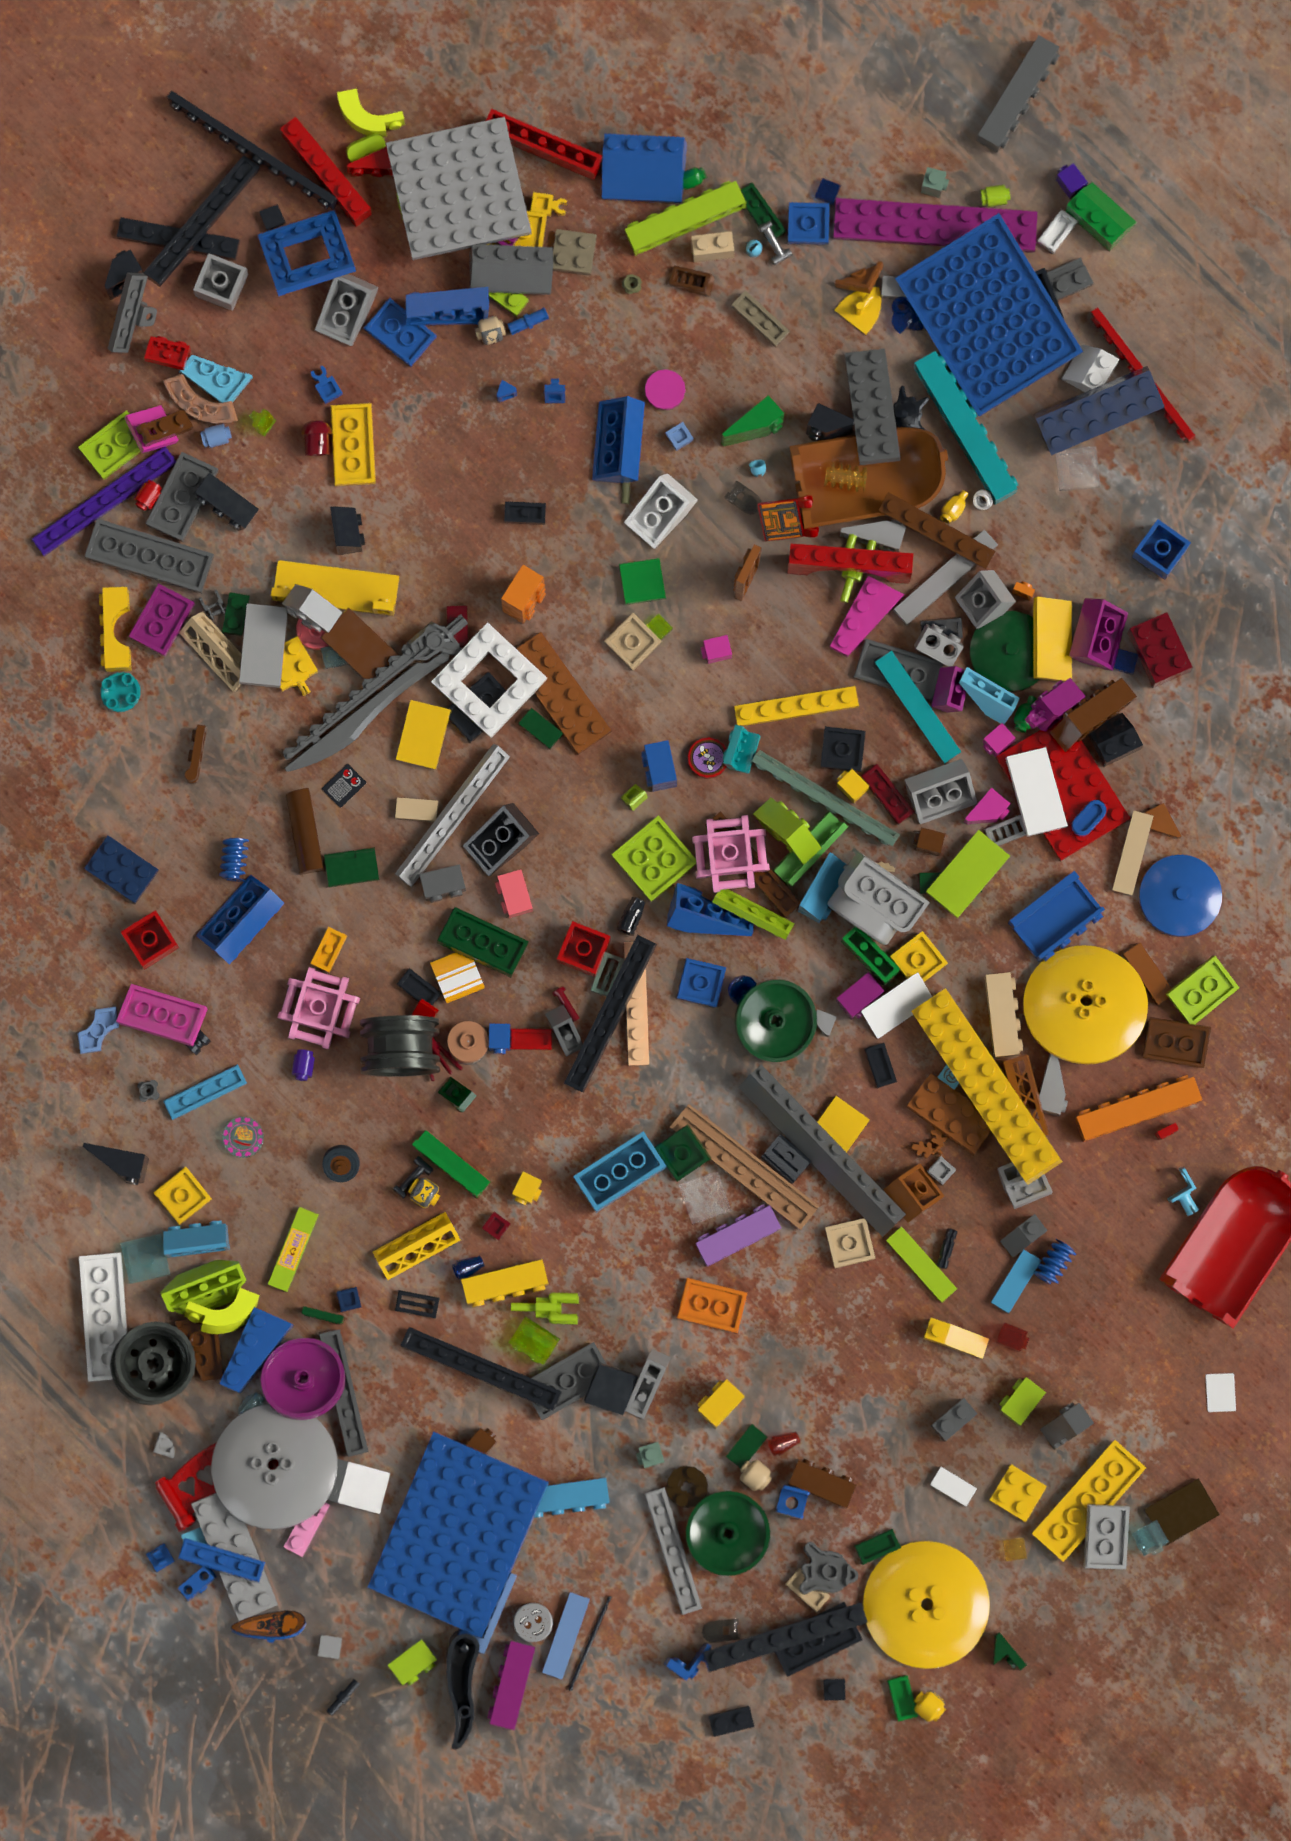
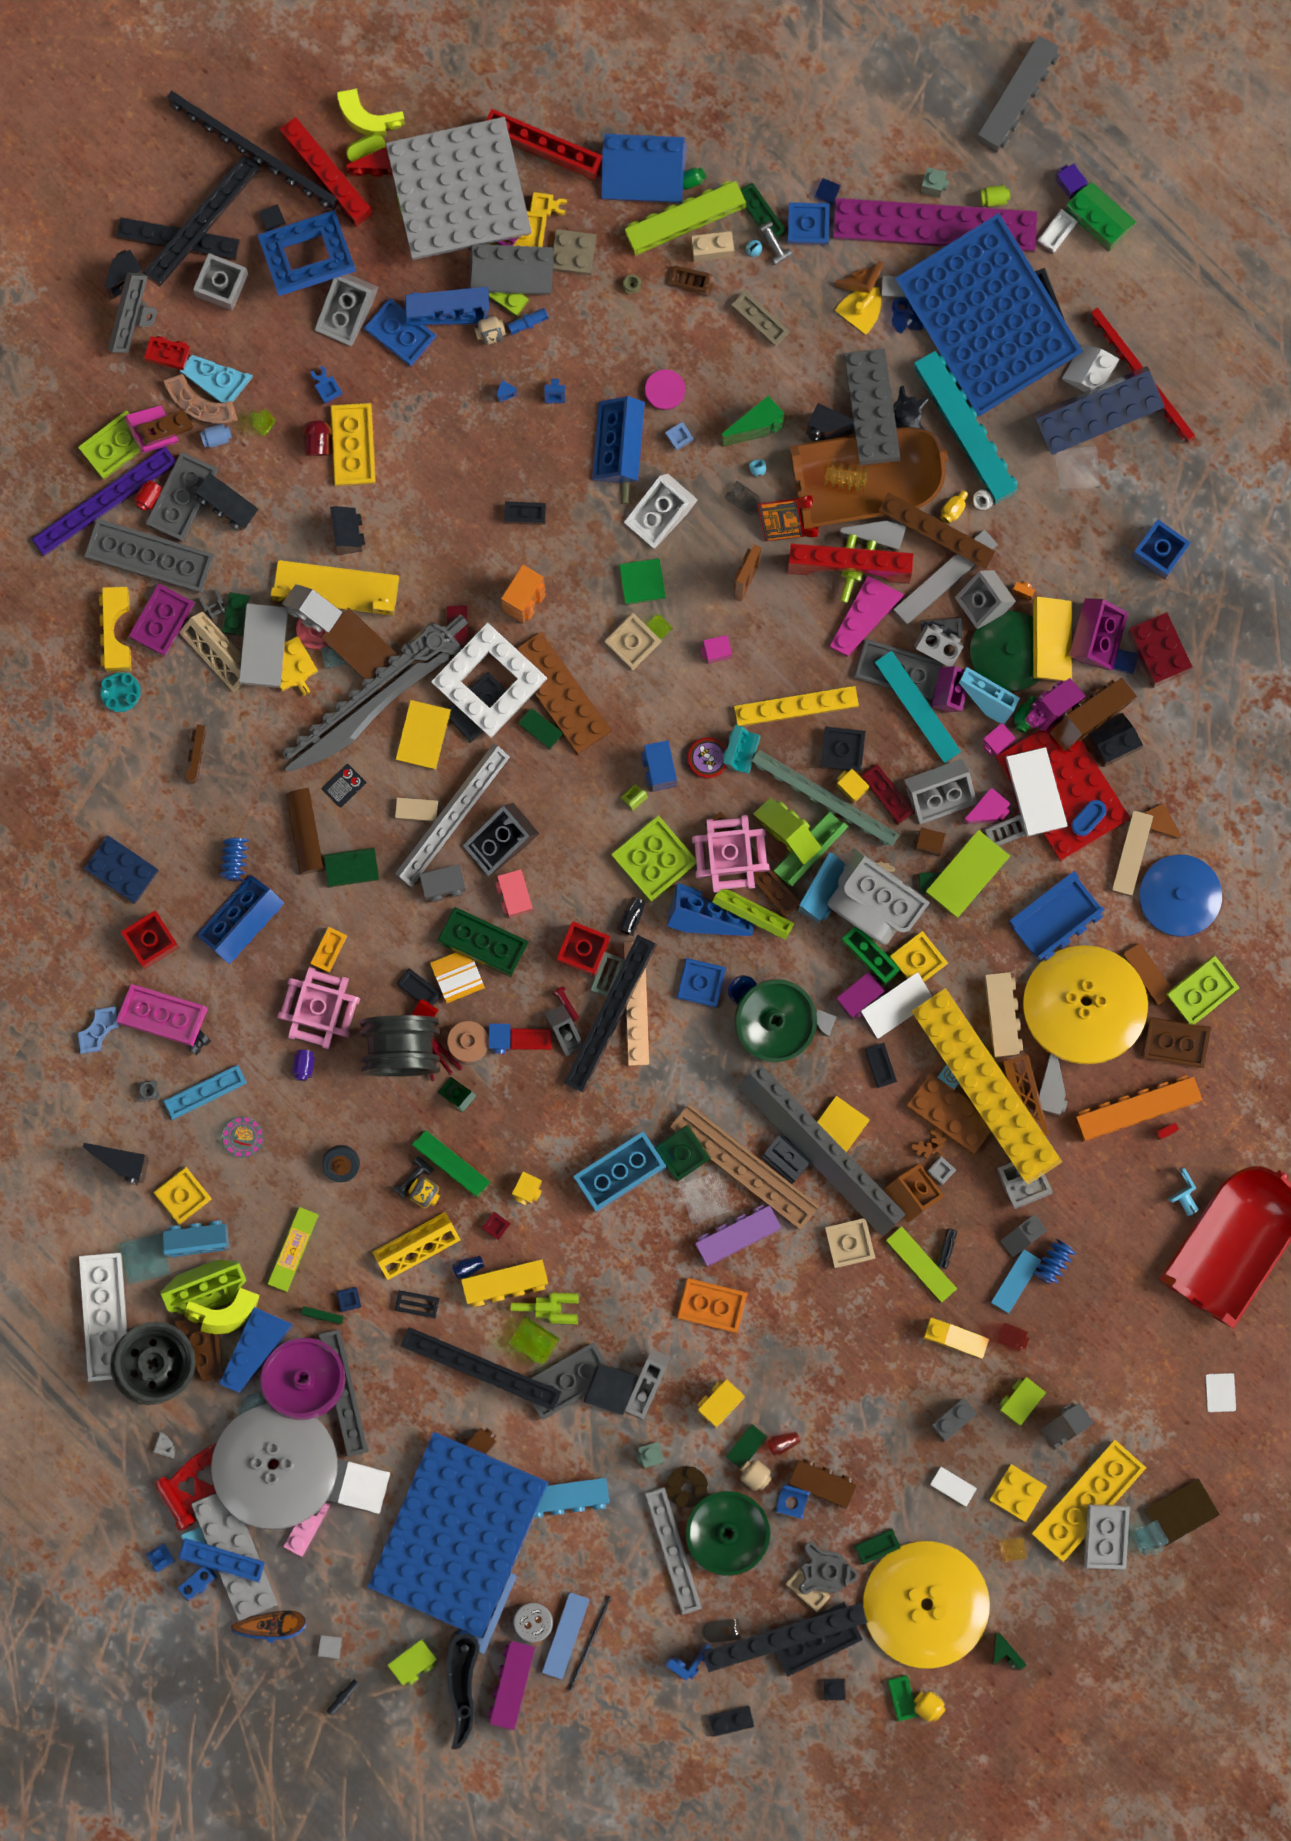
(1070, 279): dark grey plate -> none

